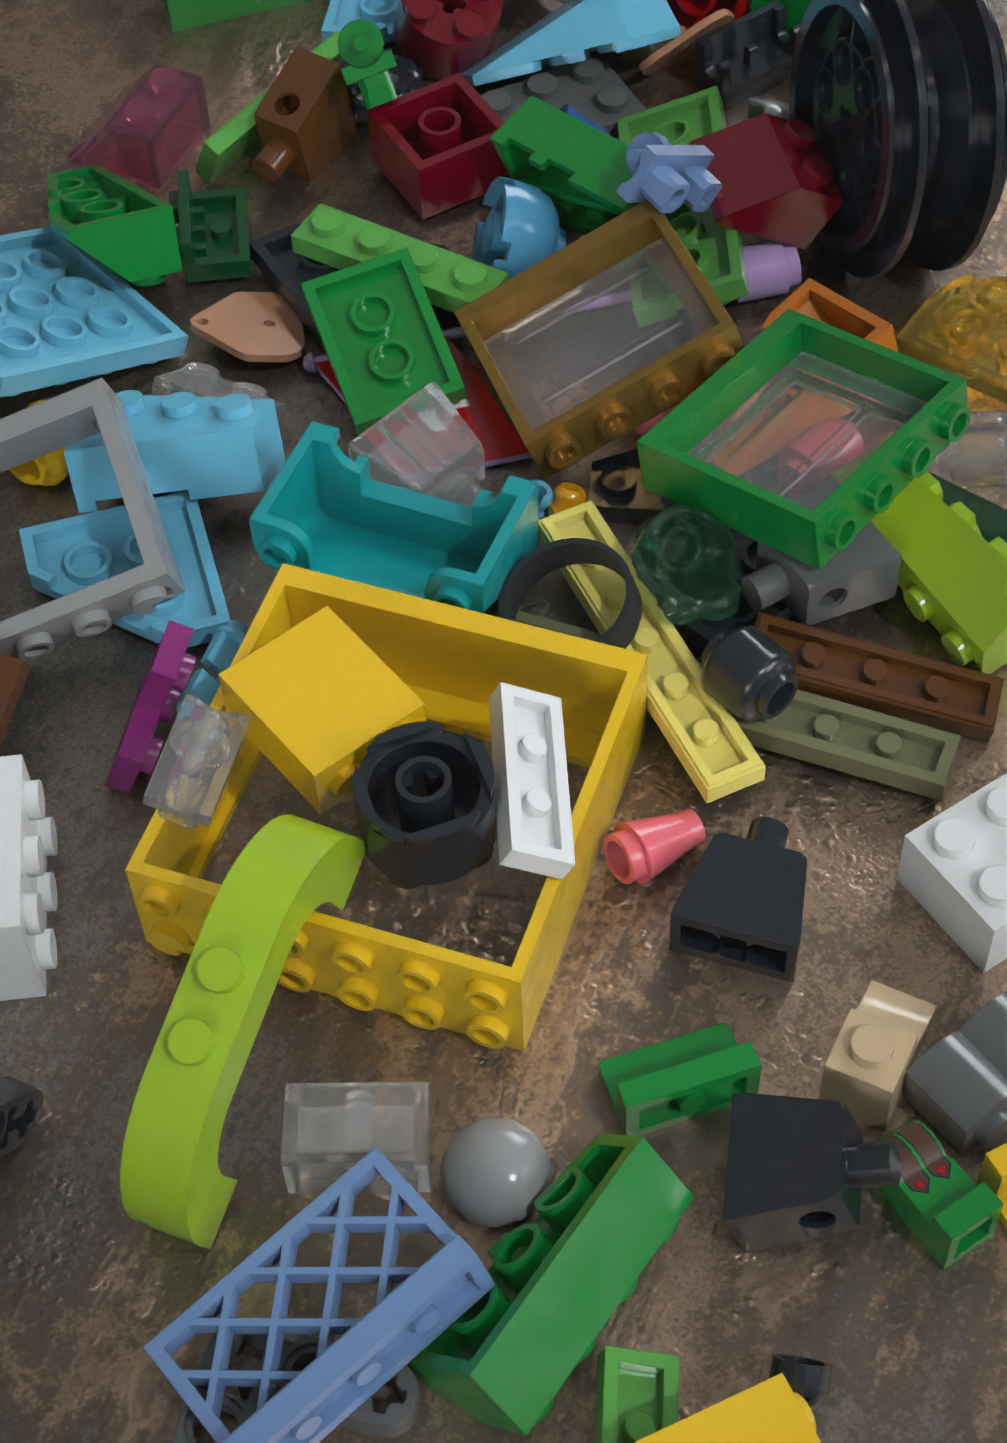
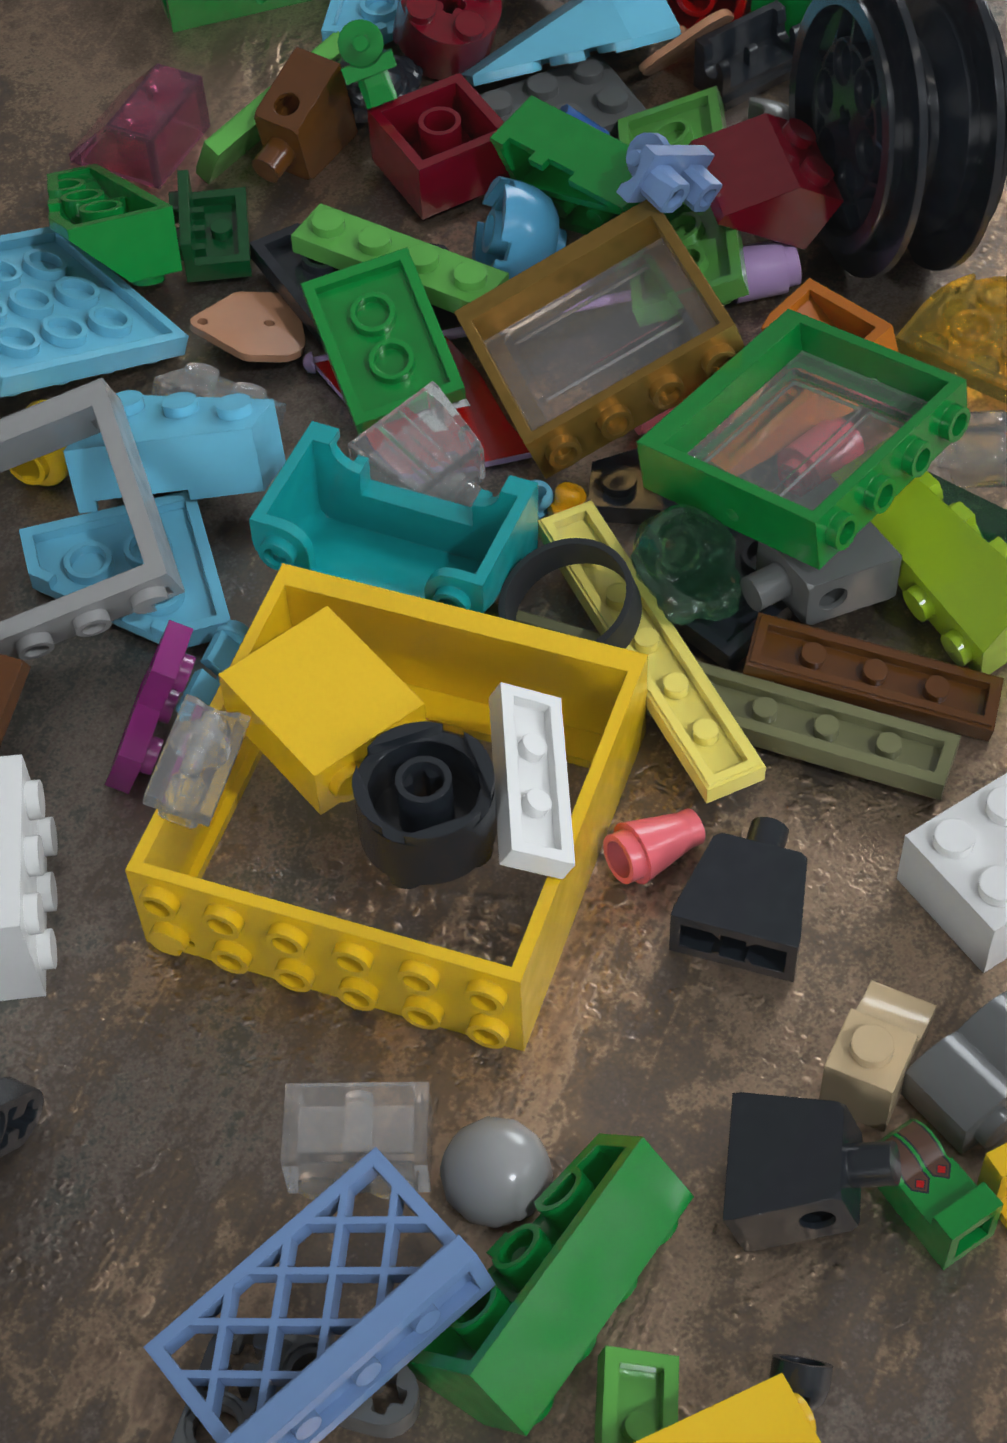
(181, 1103): lime arch -> none
(679, 1079): green panel -> none
(749, 674): black head -> none

